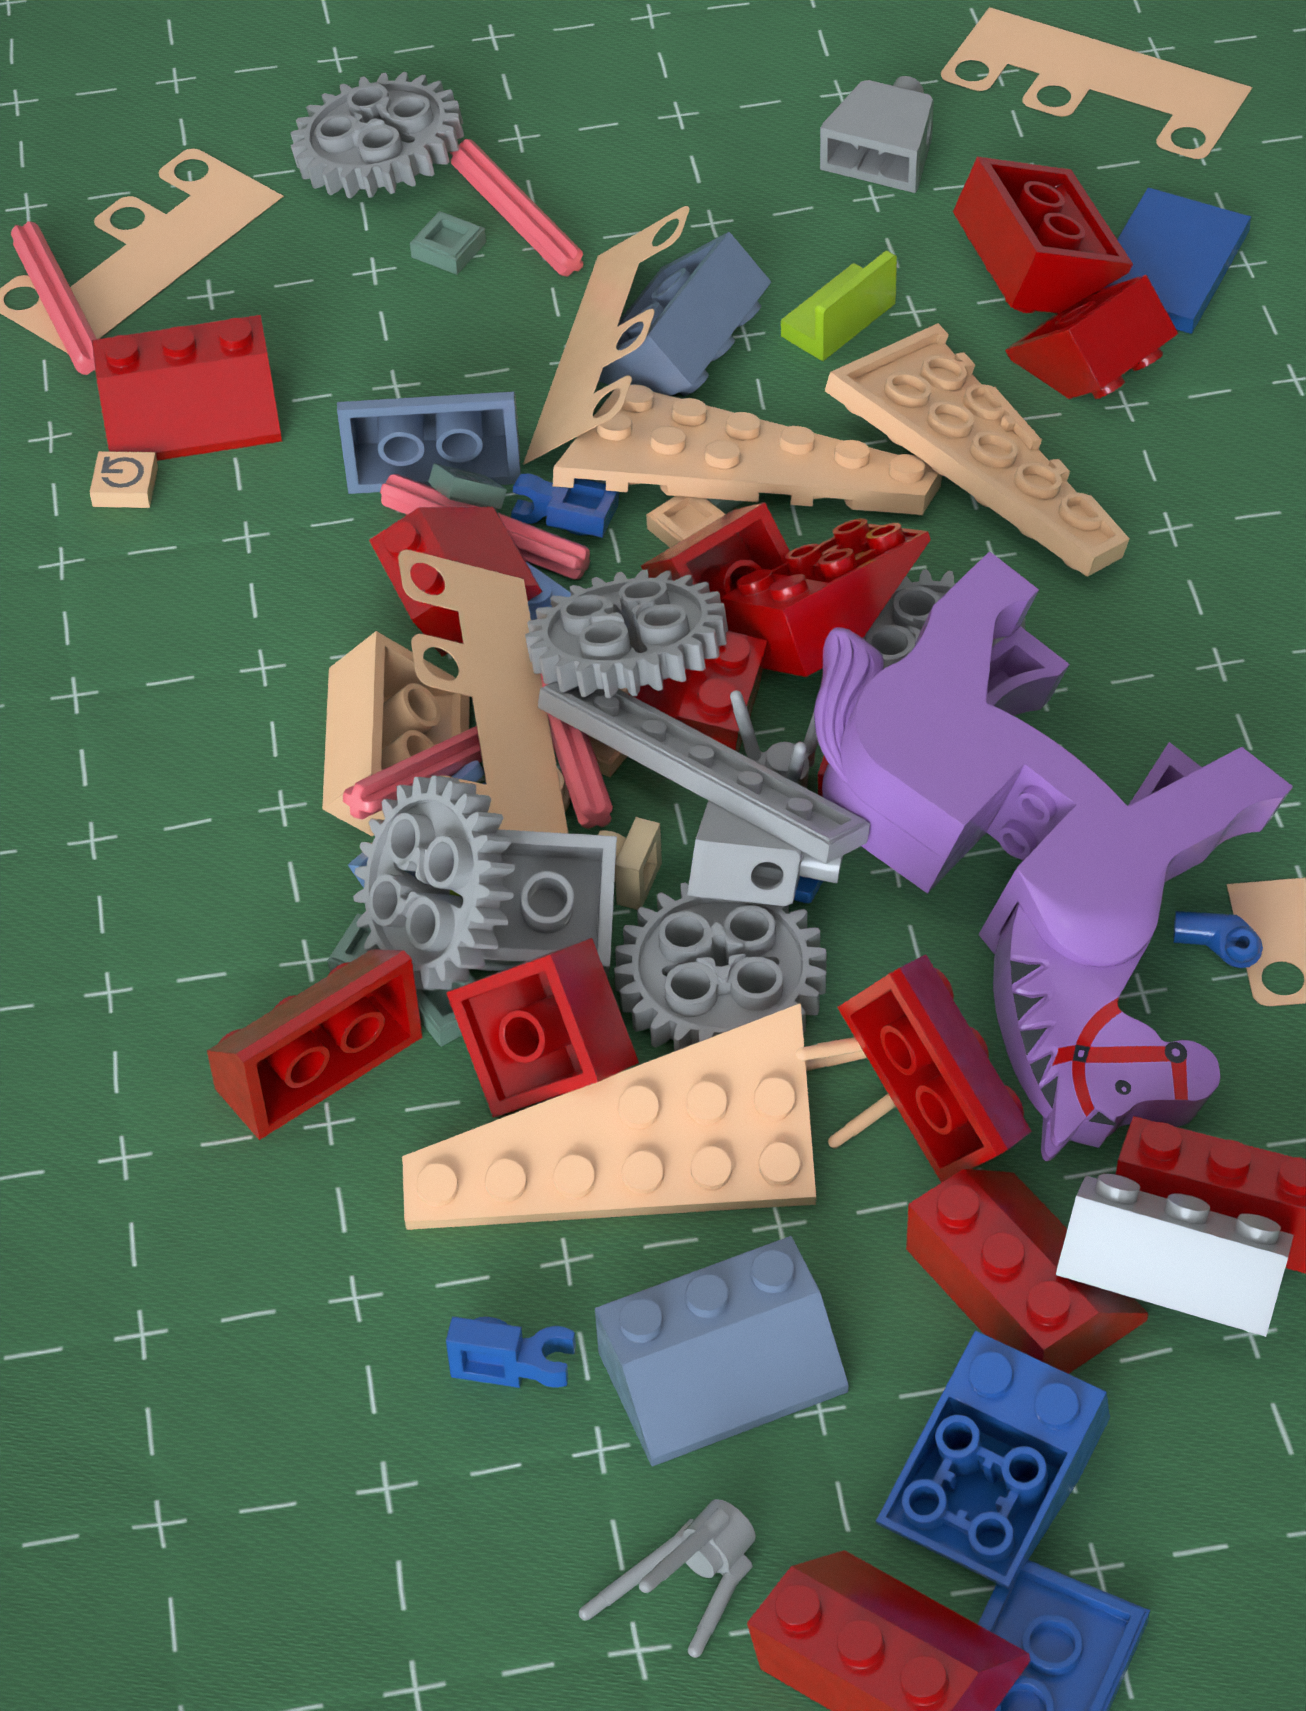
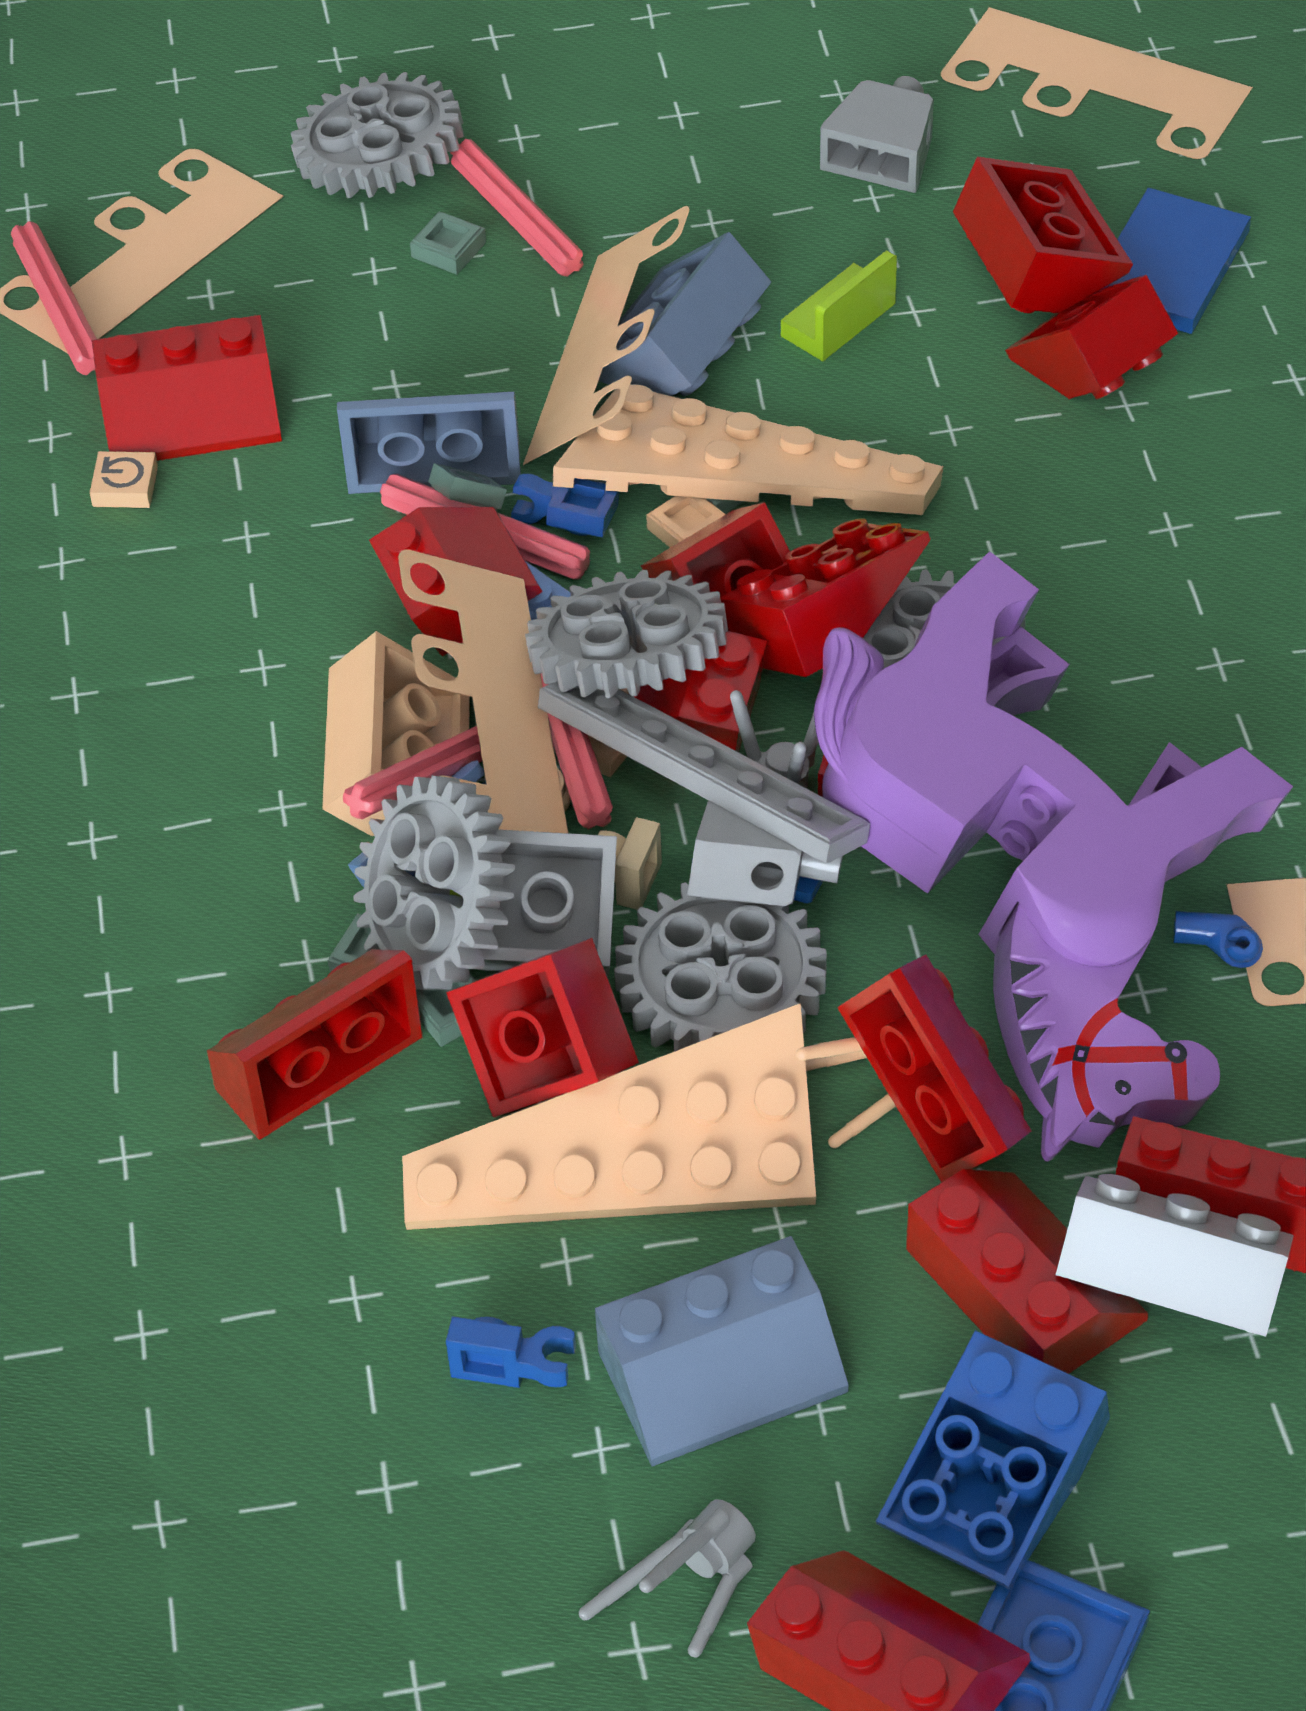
(978, 441): light nougat wing -> none

